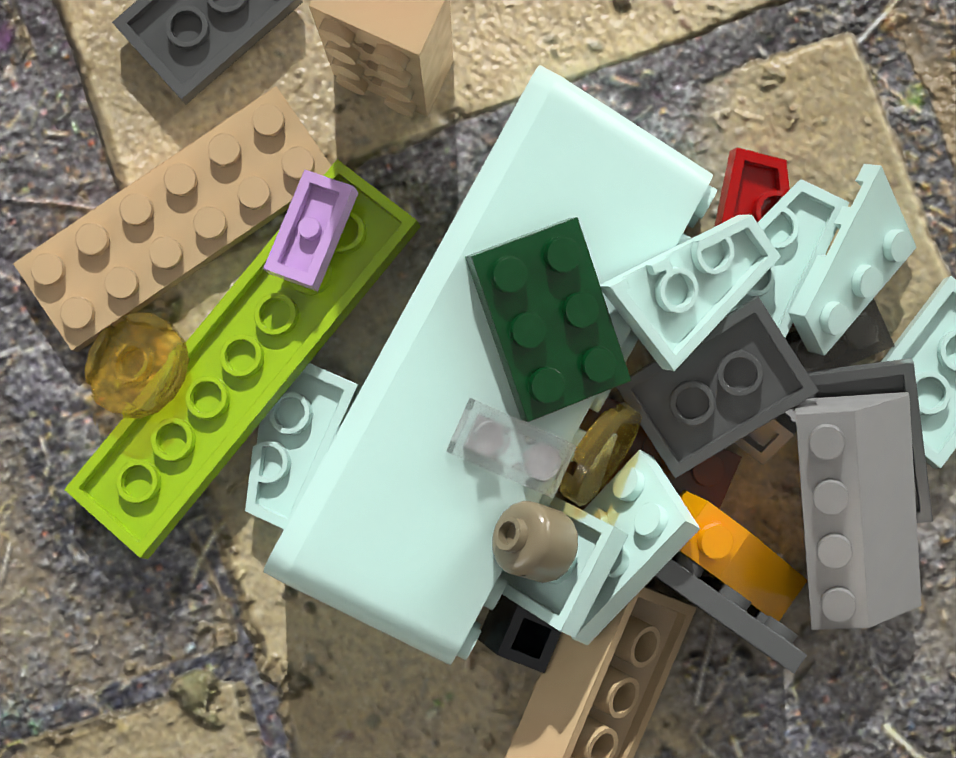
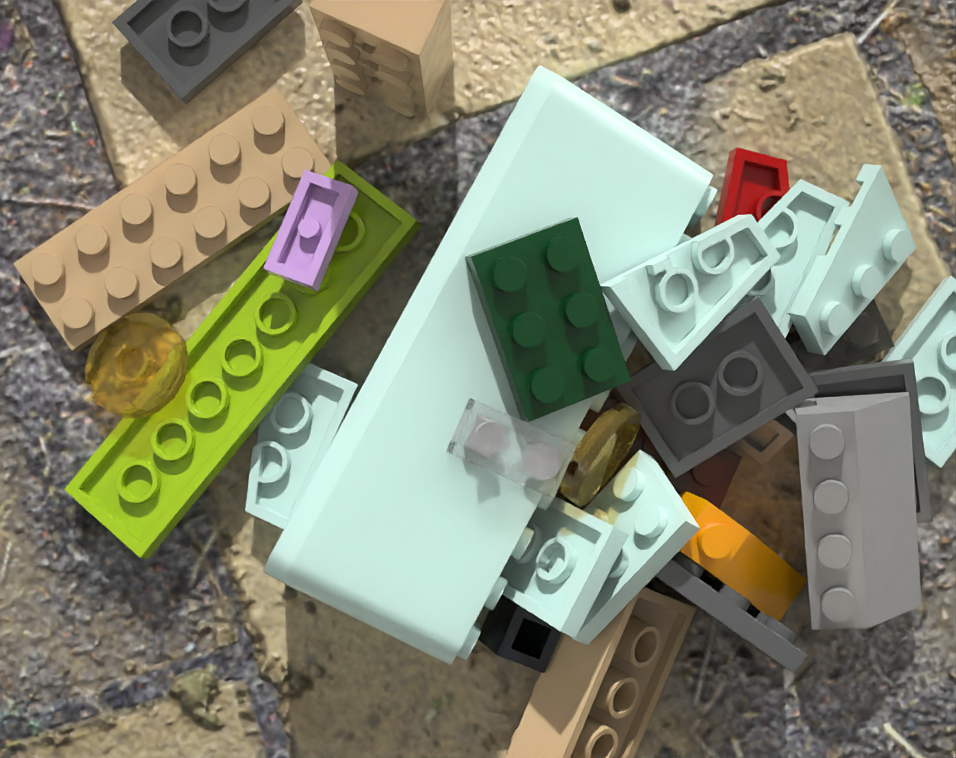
(534, 542): dark tan head -> none

